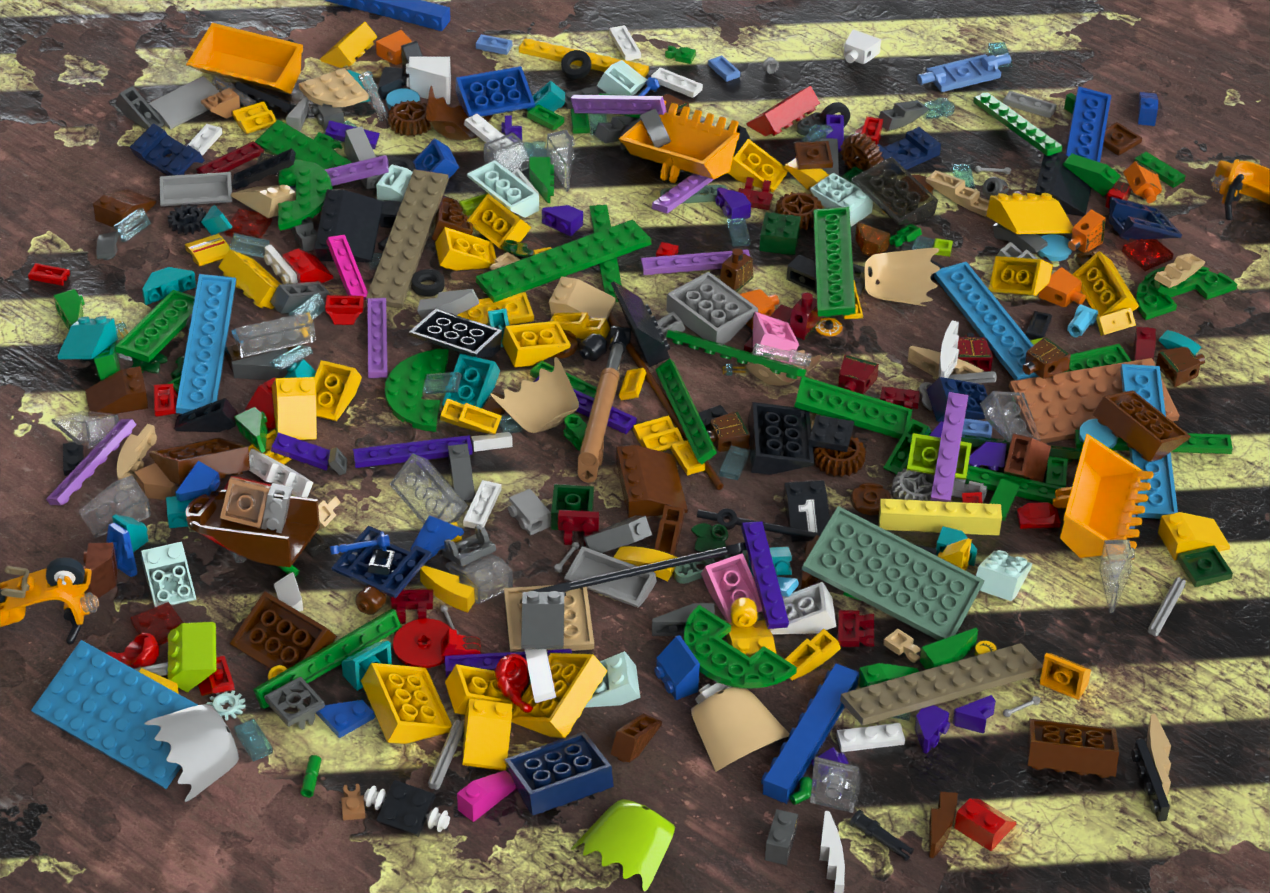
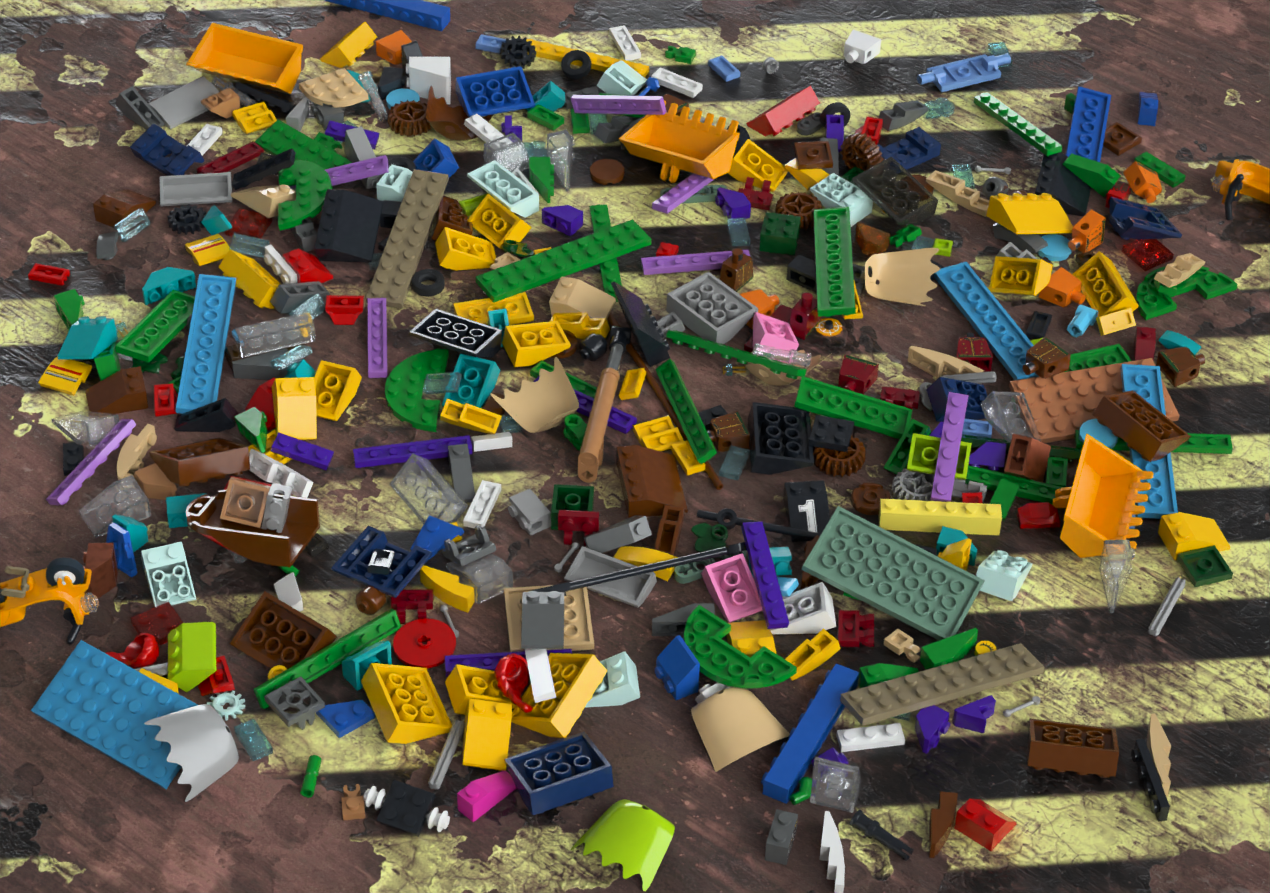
(65, 375): none -> yellow slope
(198, 482): blue slope -> none
(326, 511): tan plate -> none
(337, 461): dark grey plate -> none
(346, 266): dark pink plate -> none
(382, 541): blue piece -> none
(450, 301): light grey slope -> none
(458, 644): red leg -> none
(518, 52): none -> black gear
(607, 171): none -> reddish brown tile
(634, 737): reddish brown slope -> none
(655, 128): dark grey slope -> none
(744, 612): yellow head -> none
(817, 132): clear light blue plate -> none
(949, 350): white slope -> none
(1029, 104): light grey tile -> none
(1064, 676): light orange slope -> none

